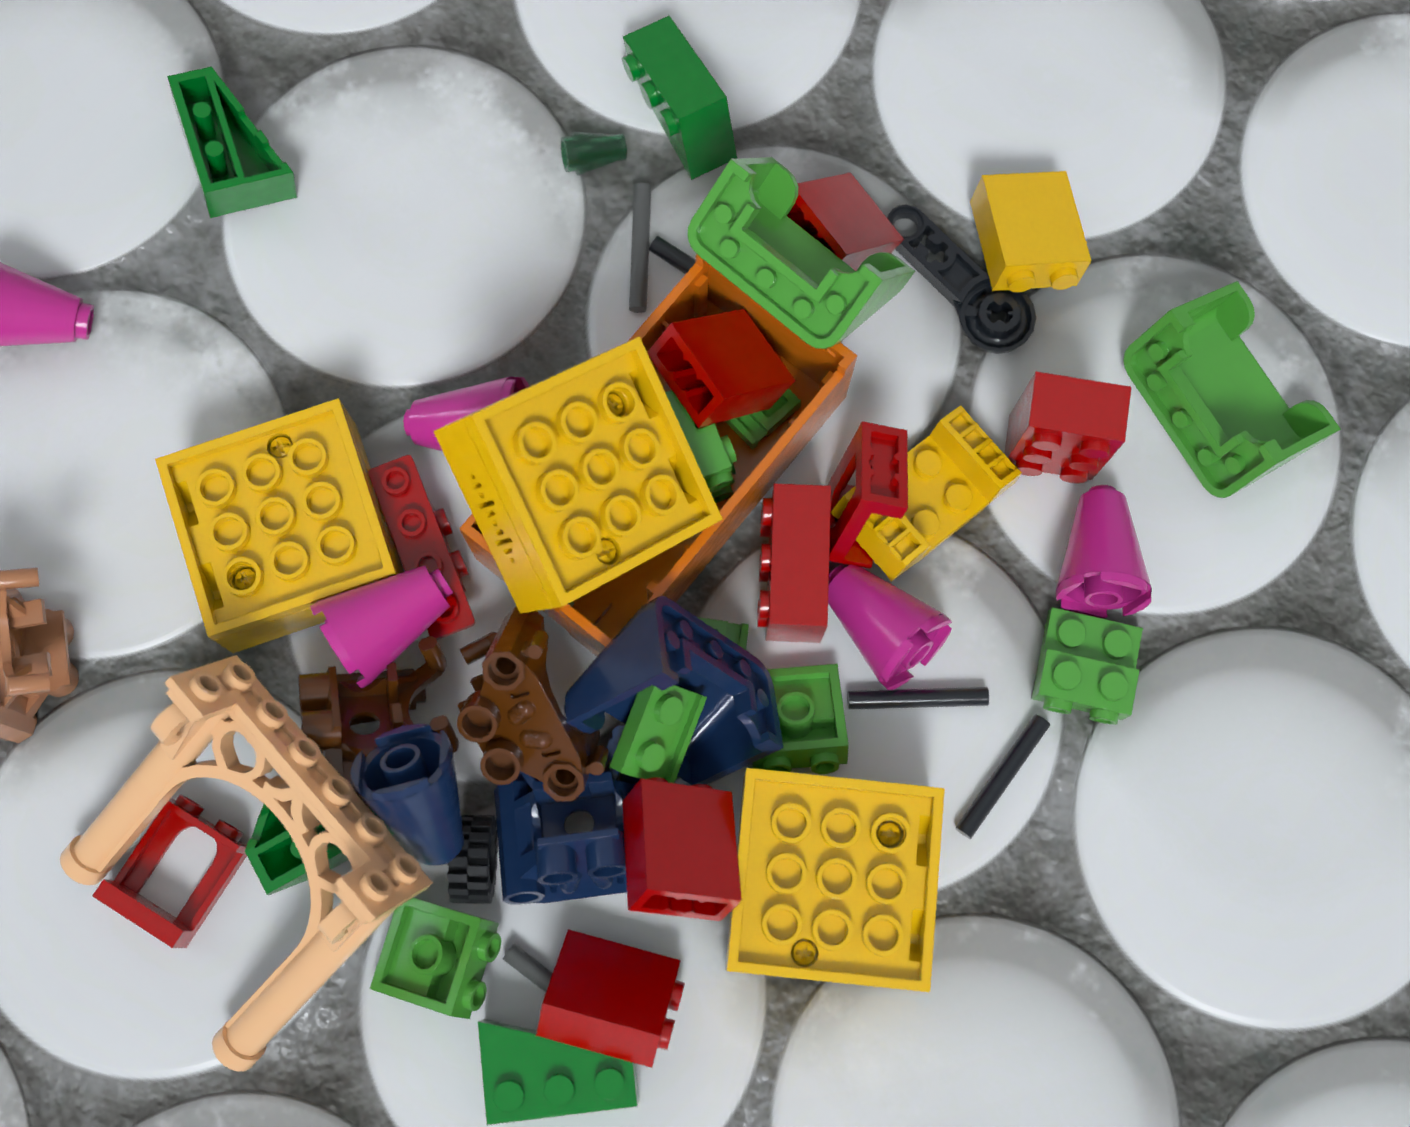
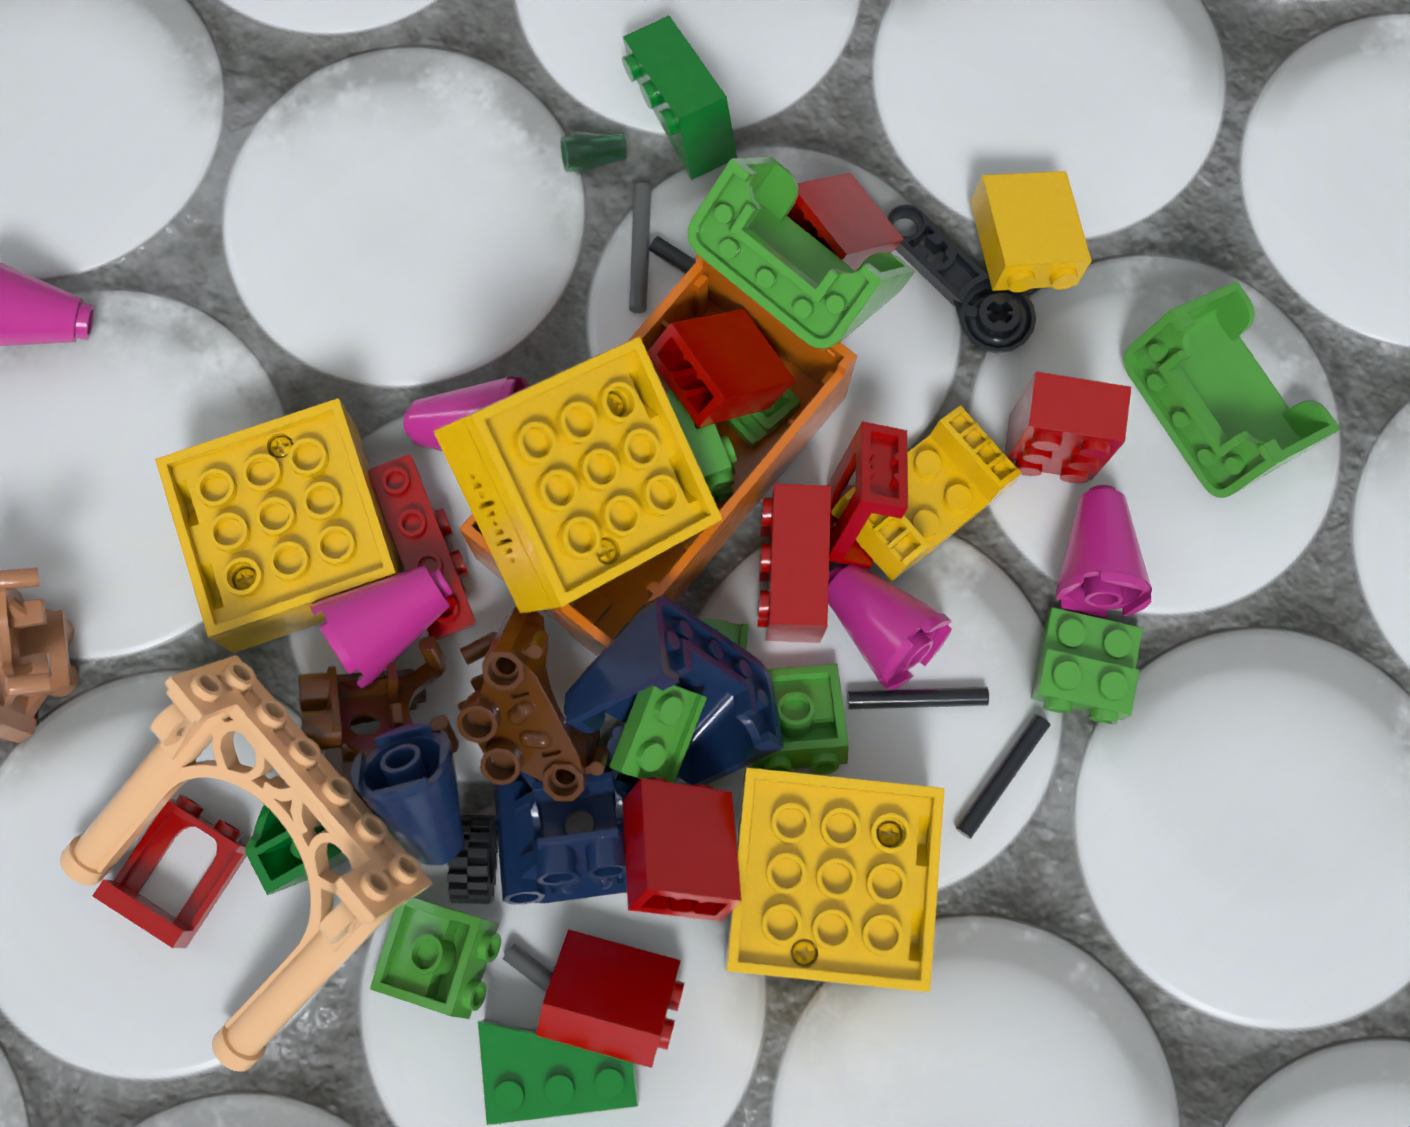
(226, 149): green wedge -> none

